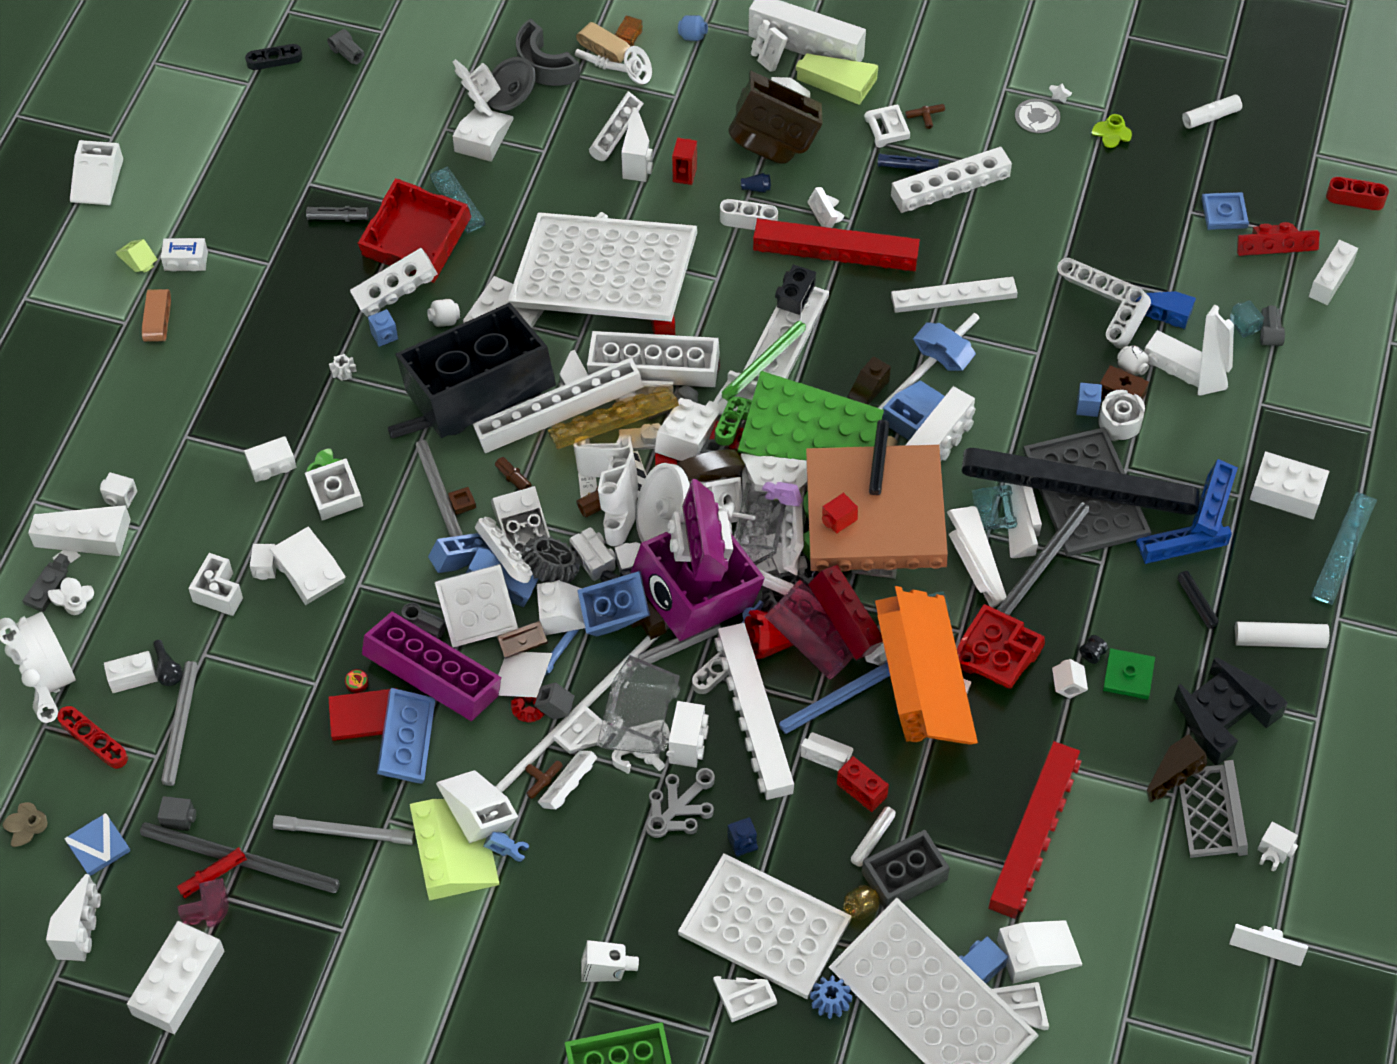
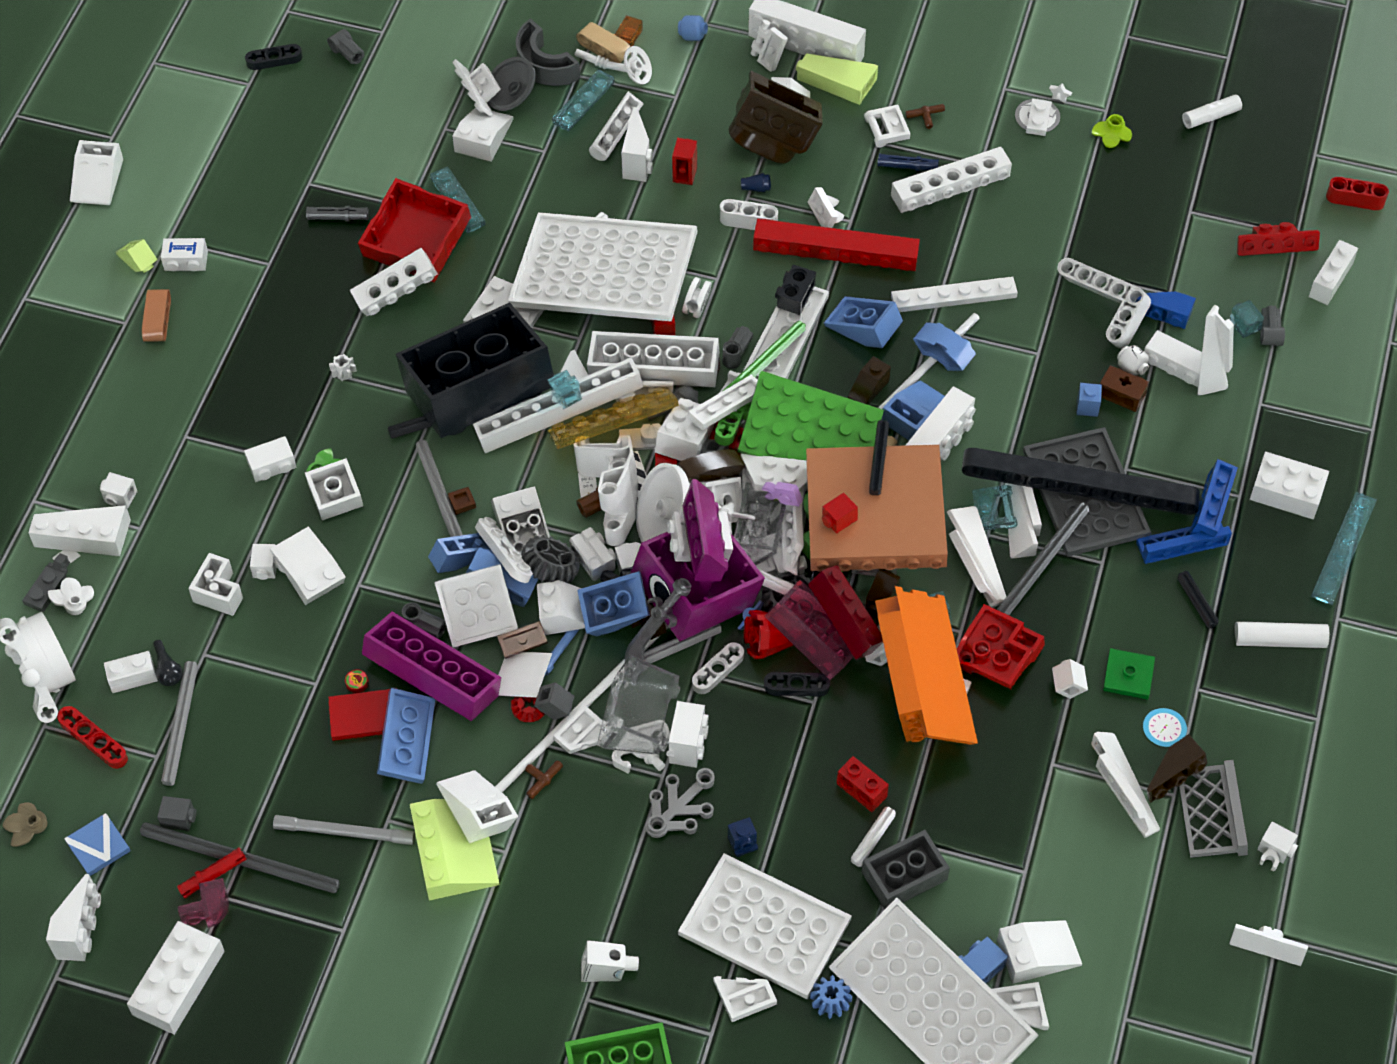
(383, 327): medium blue brick -> none
(443, 312): white head -> none
(503, 845): medium blue plate -> none
(512, 474): reddish brown axle -> none
(565, 388): none -> clear light blue brick
(567, 780): white plate -> none
(583, 100): none -> clear light blue plate
(658, 616): none -> flat silver sword
(696, 297): none -> white head
(723, 403): none -> white plate
(736, 347): none -> dark grey piece
(755, 712): white brick -> none
(813, 691): none -> black beam
(825, 751): white panel -> none
(835, 698): medium blue axle -> none
(861, 902): clear yellow head -> none
(865, 320): none -> medium blue slope
(882, 588): none -> dark brown slope
(1034, 830): red brick -> none
(1038, 117): none -> white plate
(1093, 649): black wheel -> none
(1121, 415): white brick -> none
(1122, 781): none -> white wedge
(1164, 727): none -> sticker
(1224, 211): medium blue tile -> none
(1224, 703): black wedge -> none

